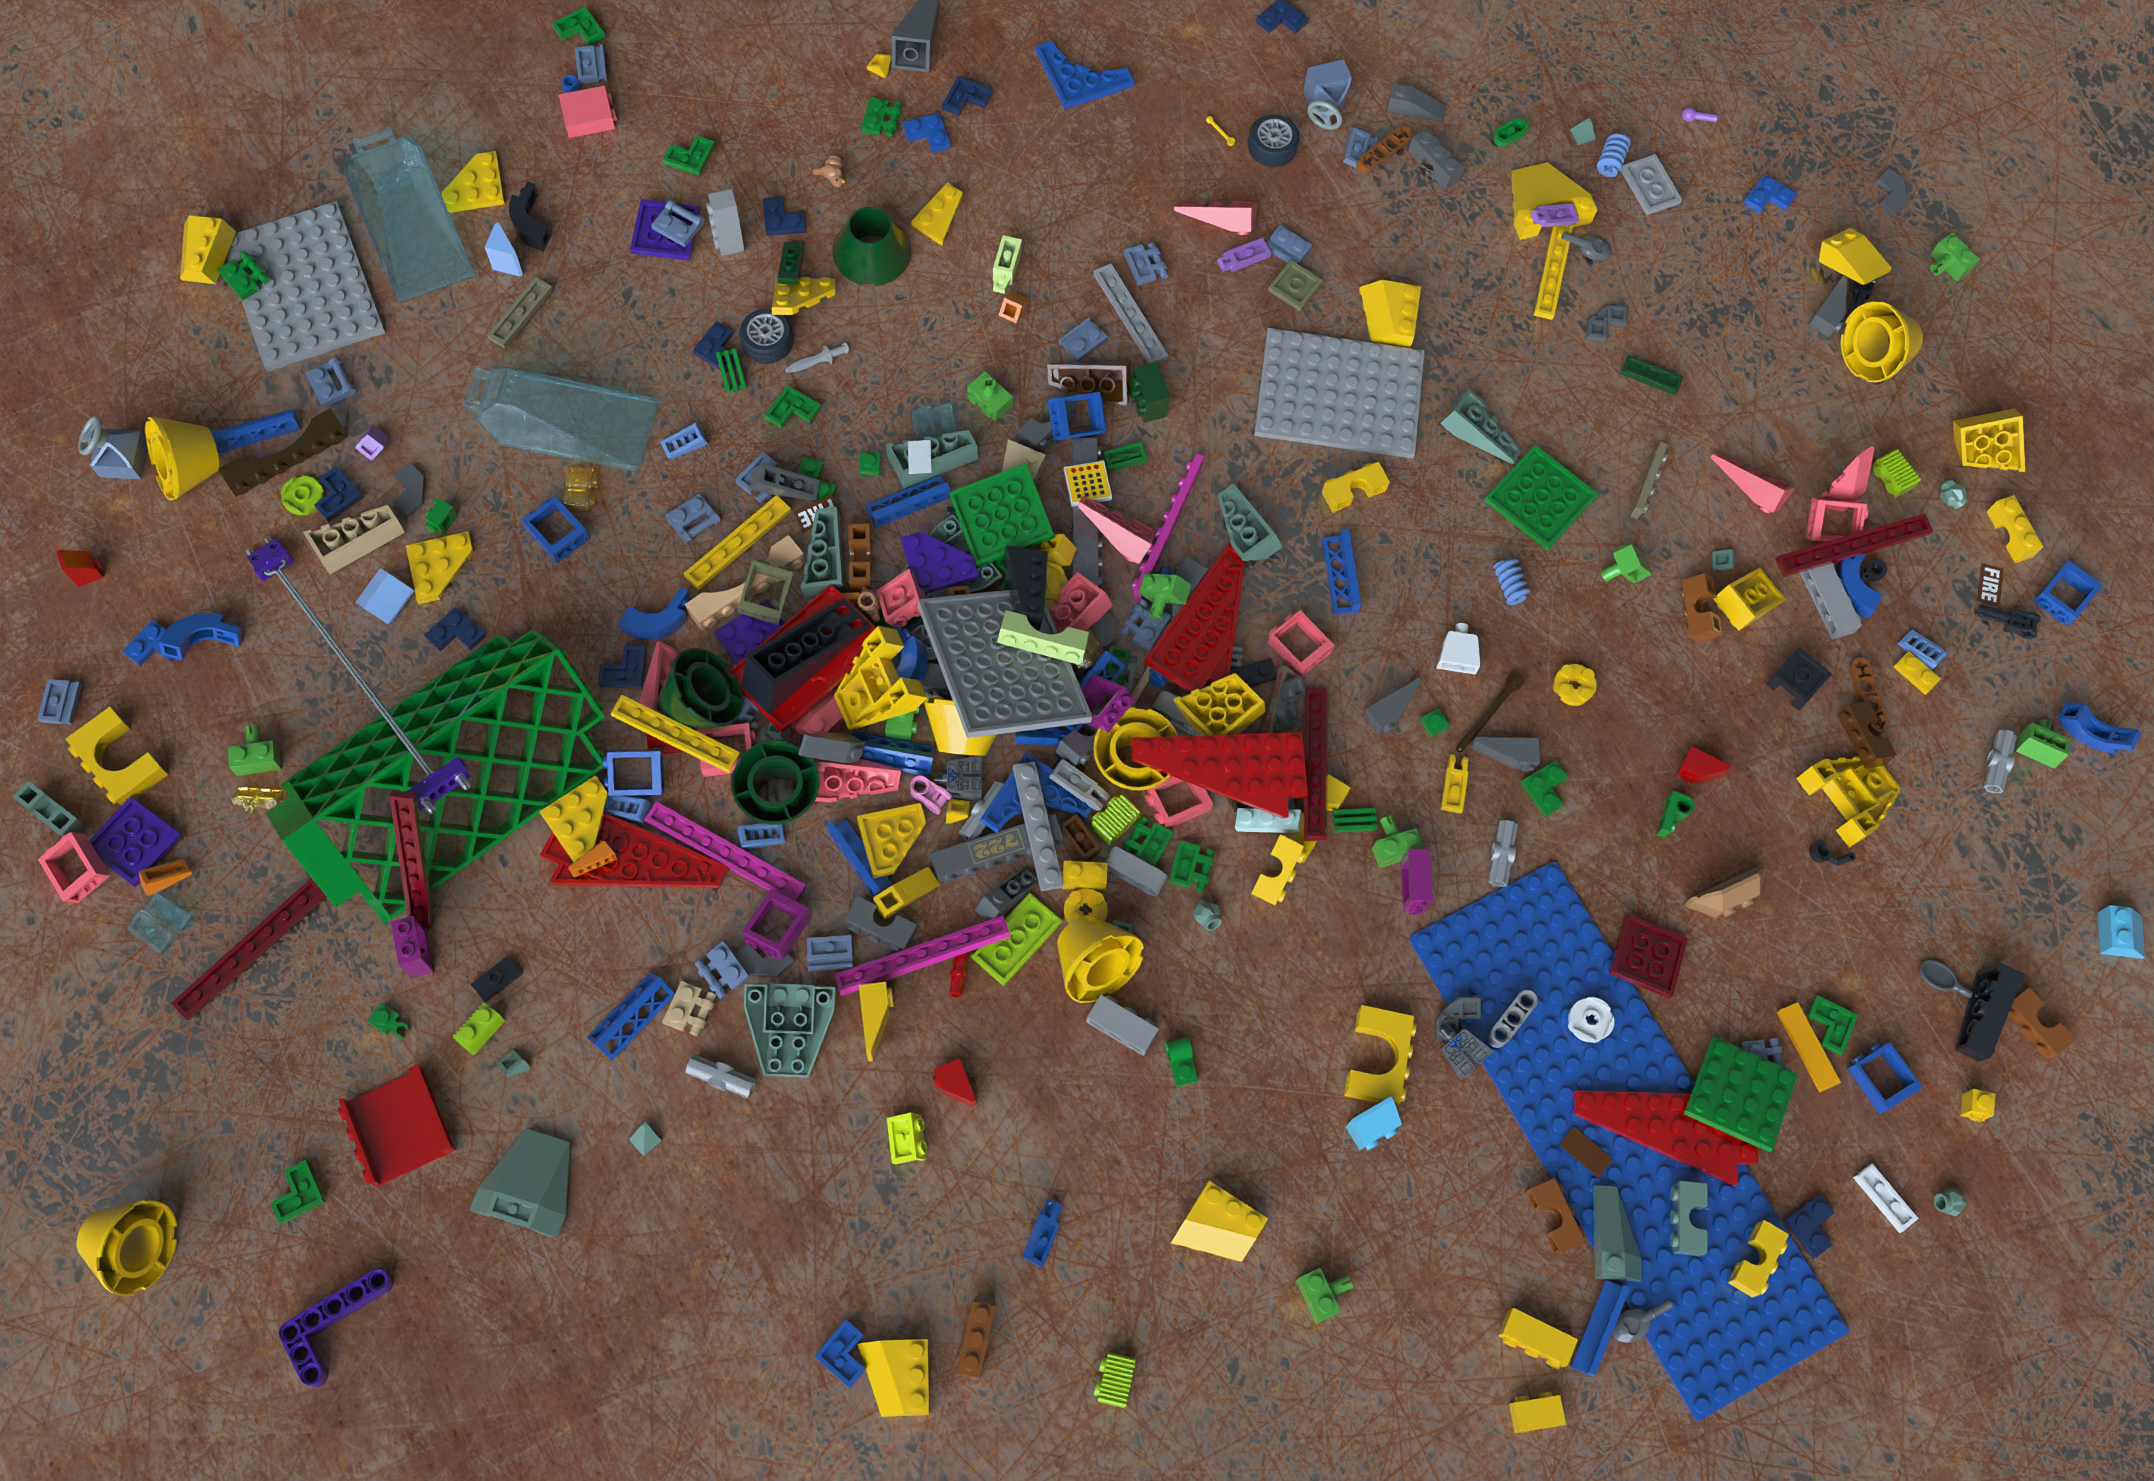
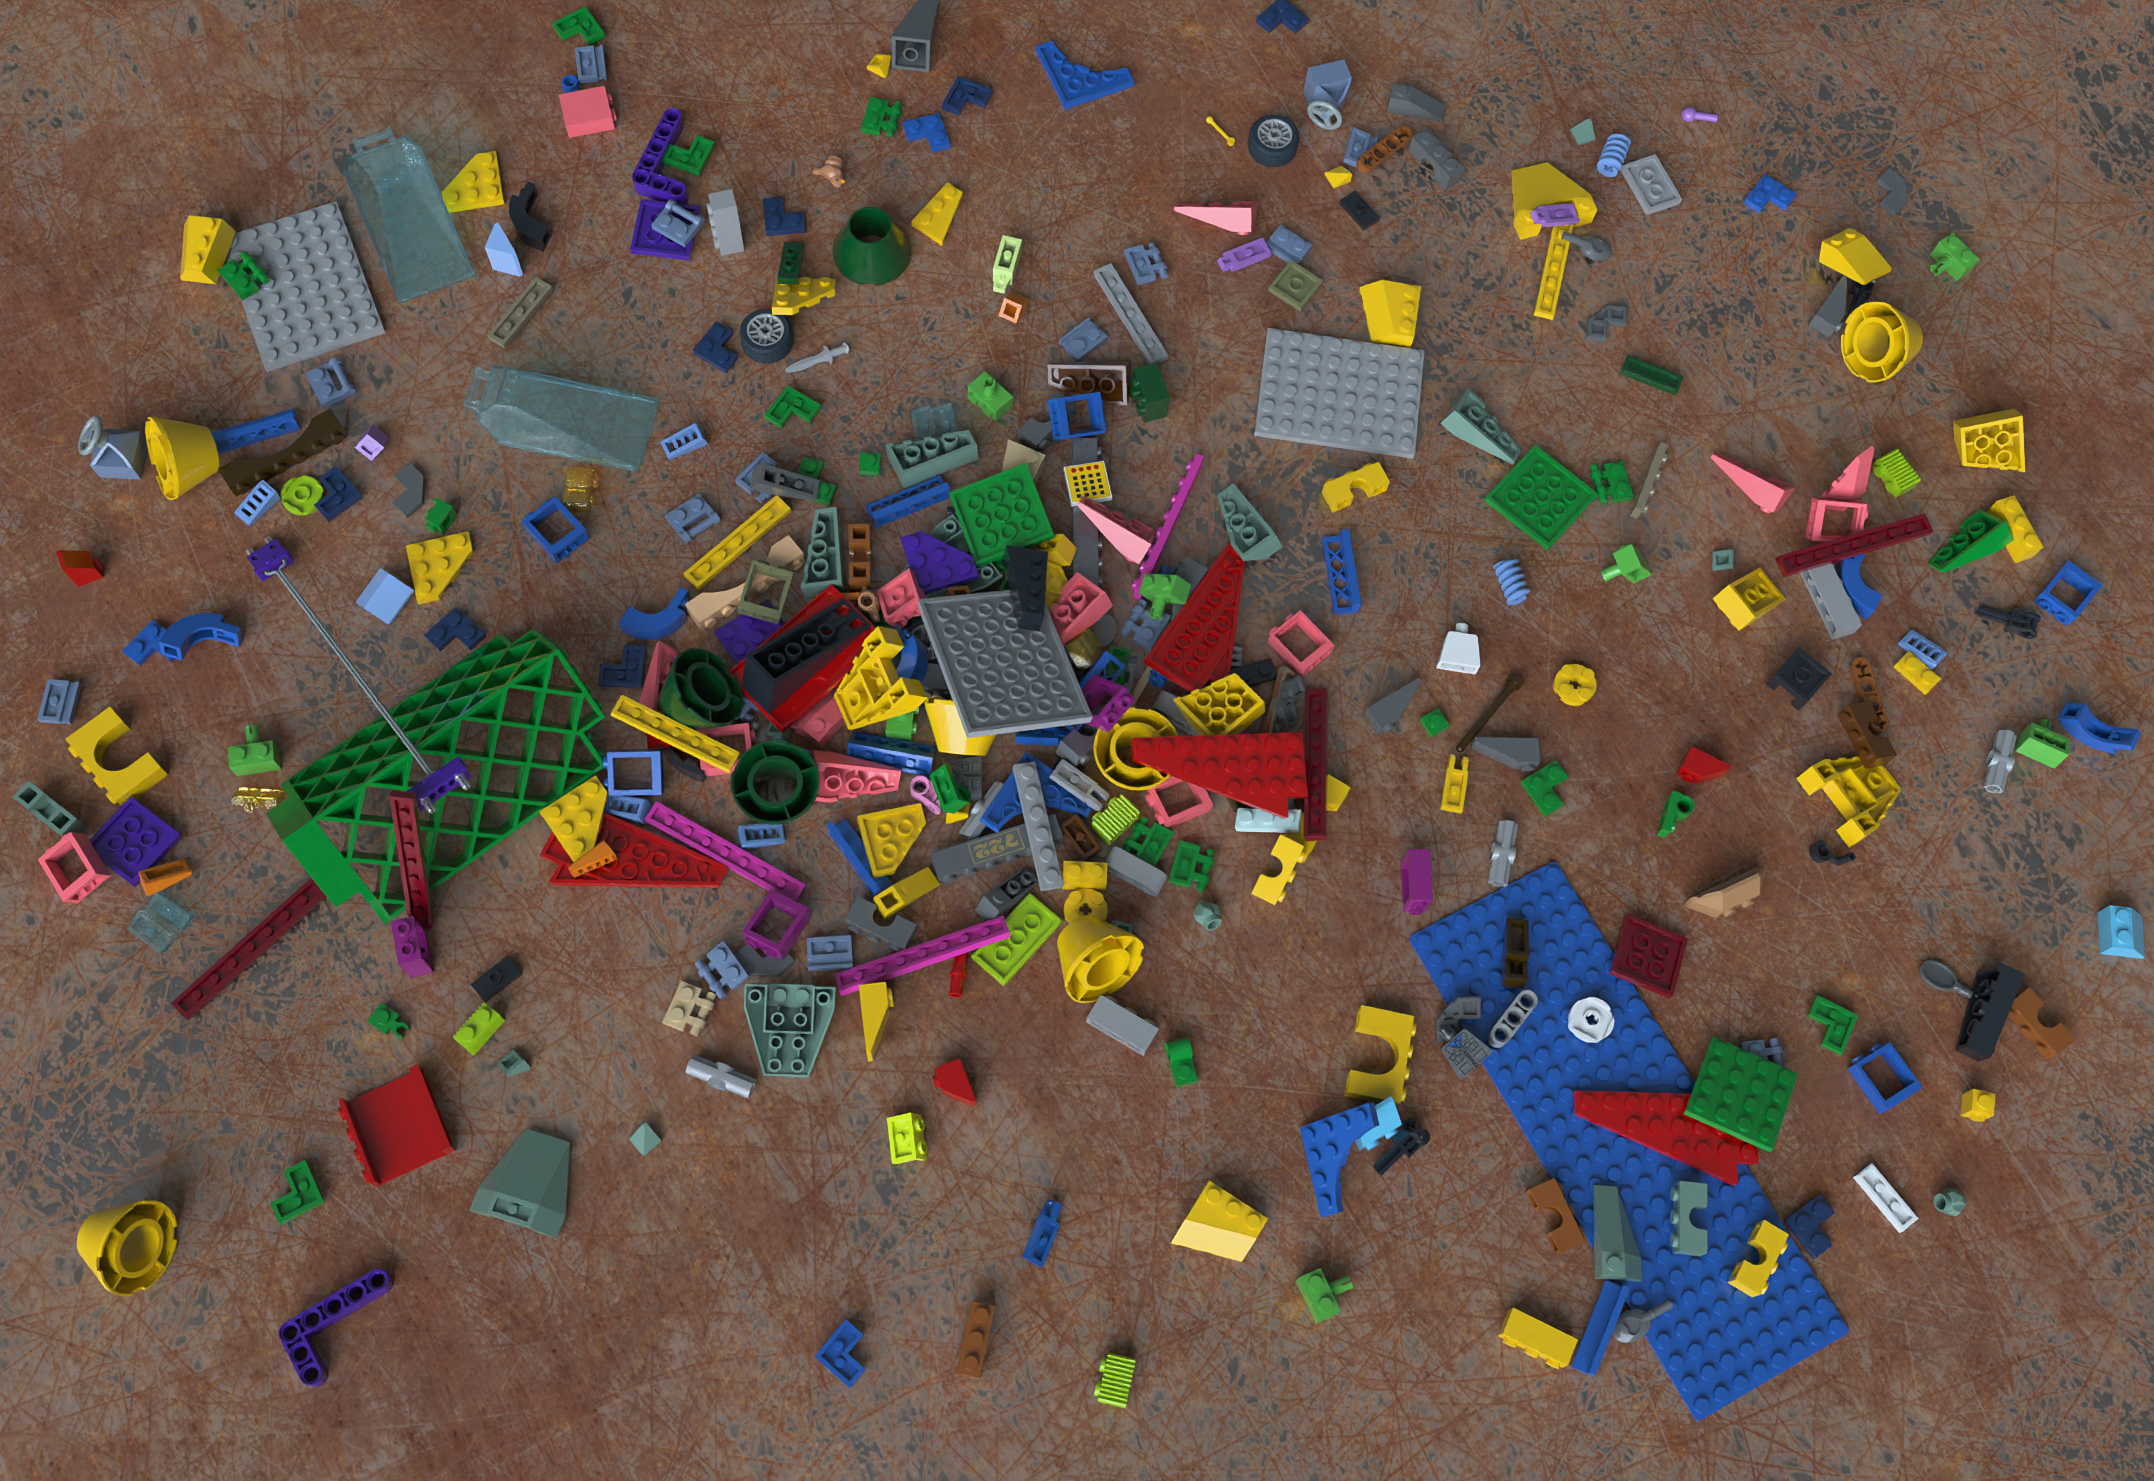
(267, 502): none -> medium blue slope
(353, 537): tan wedge -> none
(625, 1010): blue fence -> none
(647, 172): none -> dark purple beam
(687, 767): none -> black slope
(726, 353): green tile -> none
(806, 515): reddish brown sticker -> none
(832, 747): dark grey slope -> none
(898, 1375): yellow wedge -> none
(919, 456): white sticker -> none
(949, 793): none -> green plate
(1018, 633): yellowish green arch -> none
(1120, 462): green tile -> none
(1327, 1149): none -> blue plate
(1338, 176): none -> yellow slope
(1354, 812): green tile -> none
(1359, 210): none -> black plate
(1394, 846): bright green brick -> none
(1406, 1142): none -> black connector
(1509, 133): green plate -> none
(1515, 953): none -> dark brown slope
(1537, 1413): yellow brick -> none
(1586, 1152): reddish brown sticker -> none
(1617, 482): none -> green plate
(1697, 592): dark orange arch -> none
(1808, 1047): light orange tile -> none
(1876, 565): black plate -> none
(1953, 494): sand green rock -> none
(1978, 537): none -> green wedge
(1990, 584): reddish brown sticker -> none

